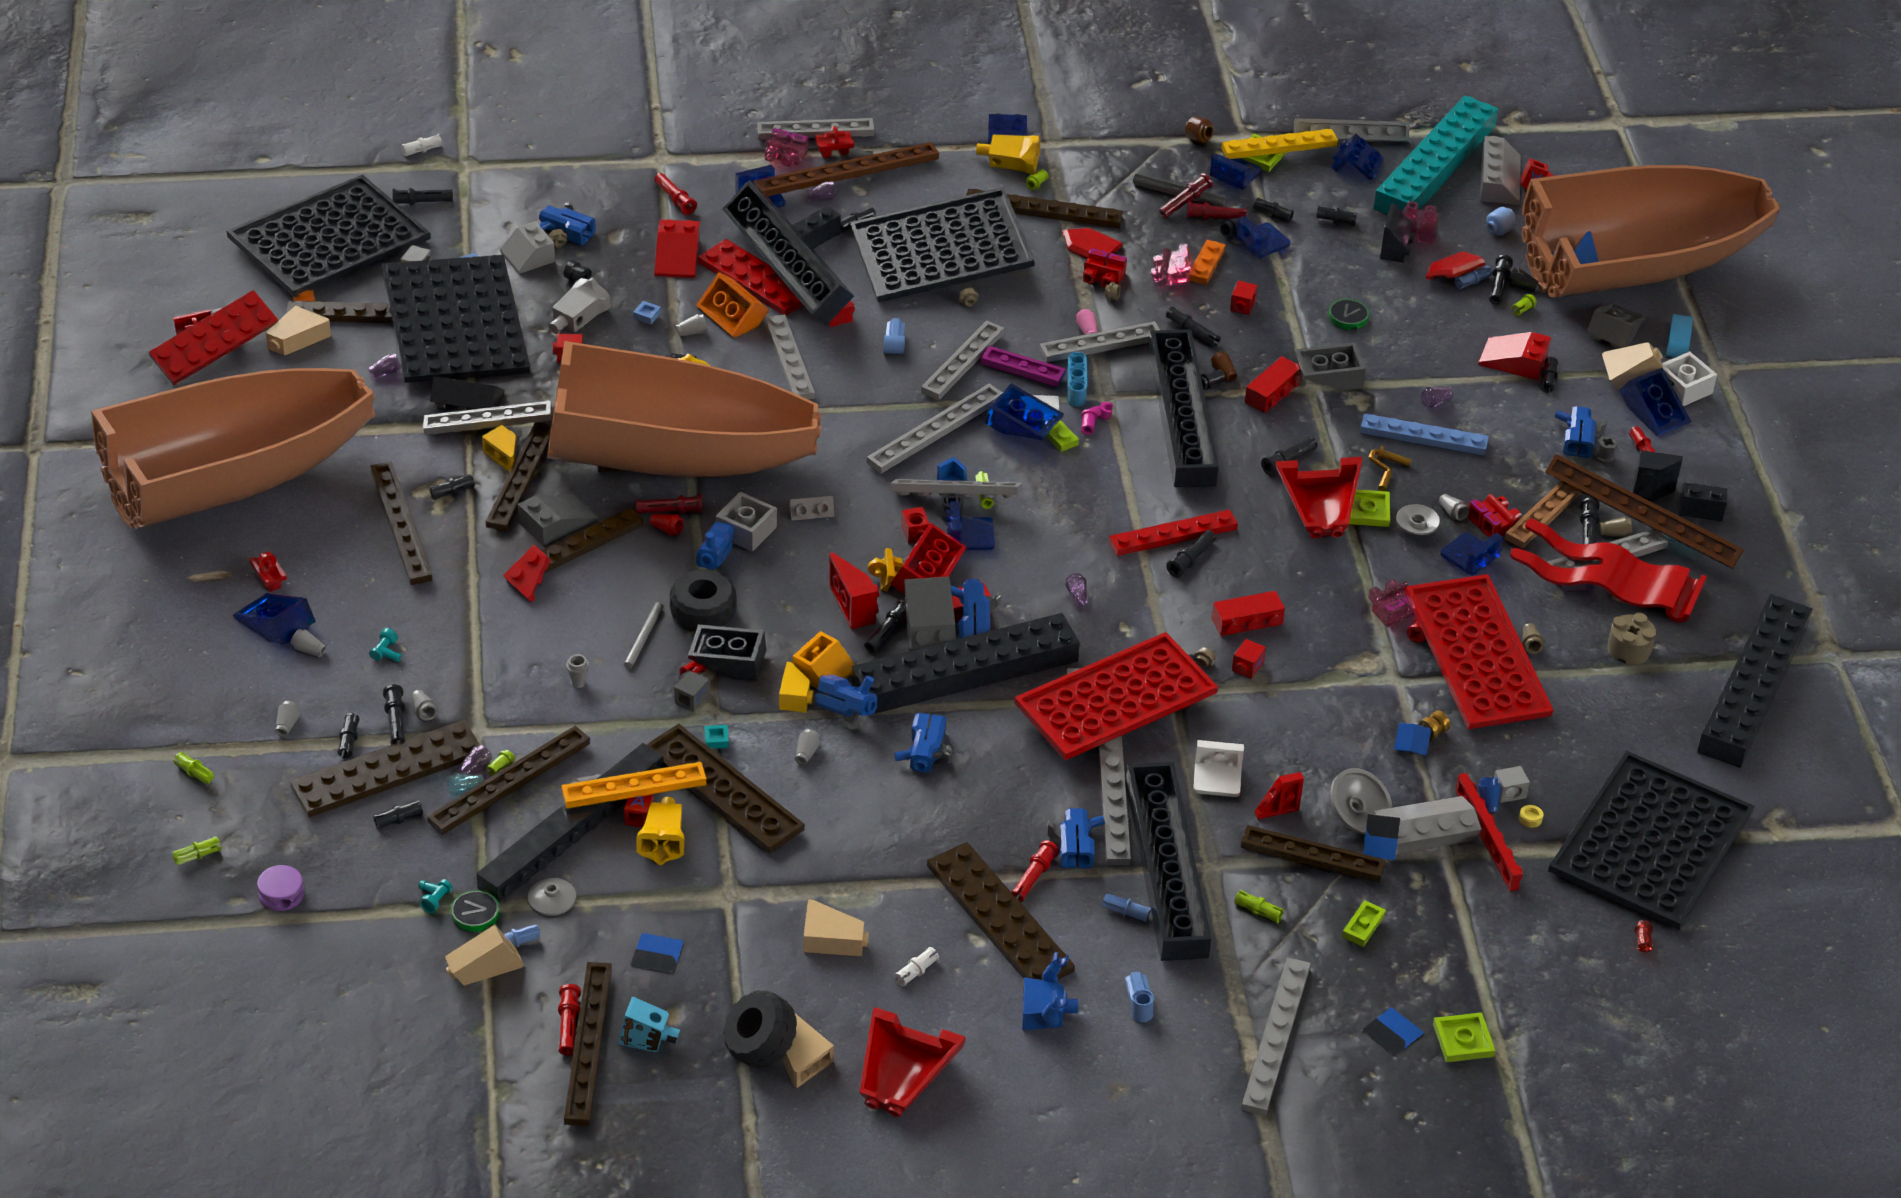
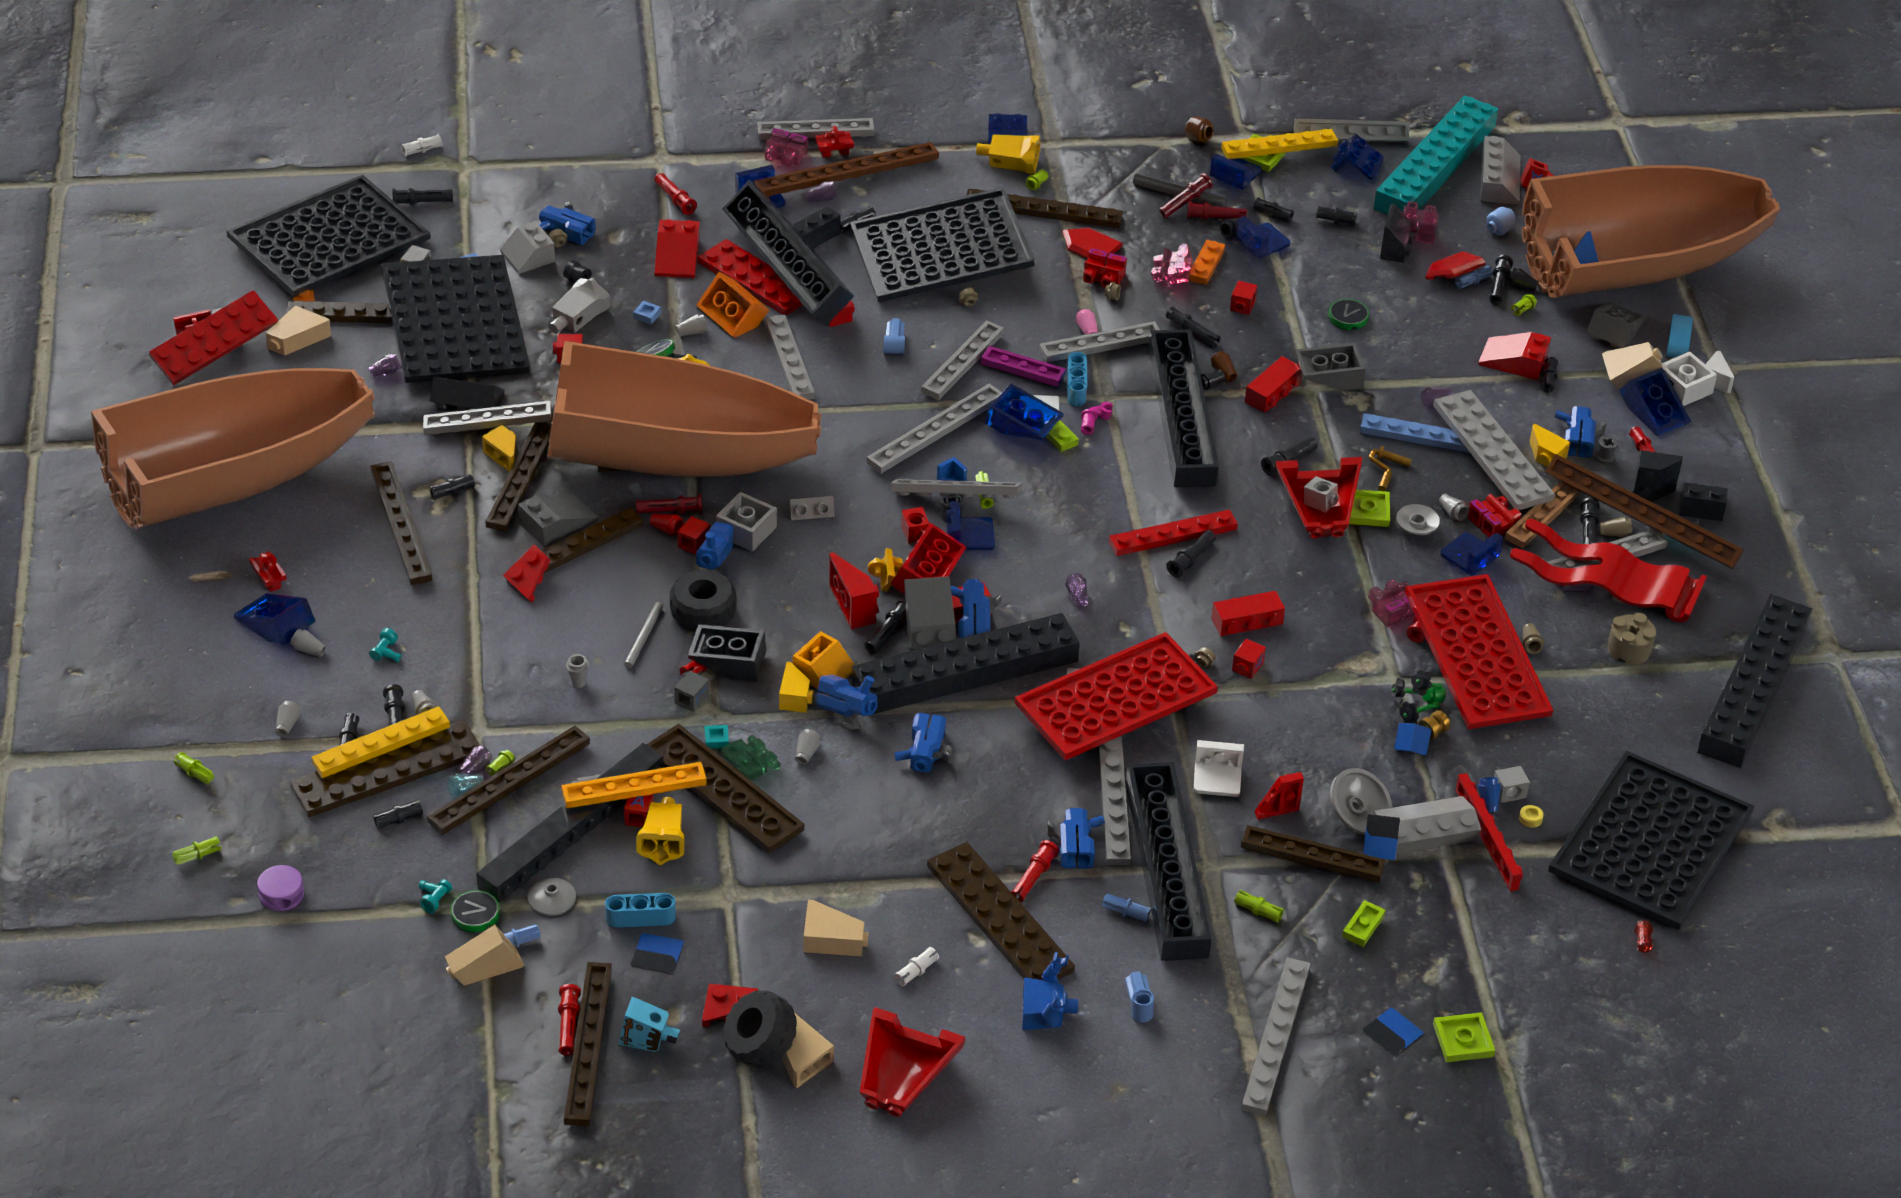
(380, 742): none -> yellow plate
(640, 910): none -> dark azure beam
(661, 348): none -> tile
(692, 534): none -> red brick
(720, 1000): none -> red wing
(744, 759): none -> clear green plate
(1321, 494): none -> light grey brick
(1431, 693): none -> black plant
(1494, 450): none -> light grey plate
(1546, 445): none -> yellow slope
(1724, 375): none -> white slope

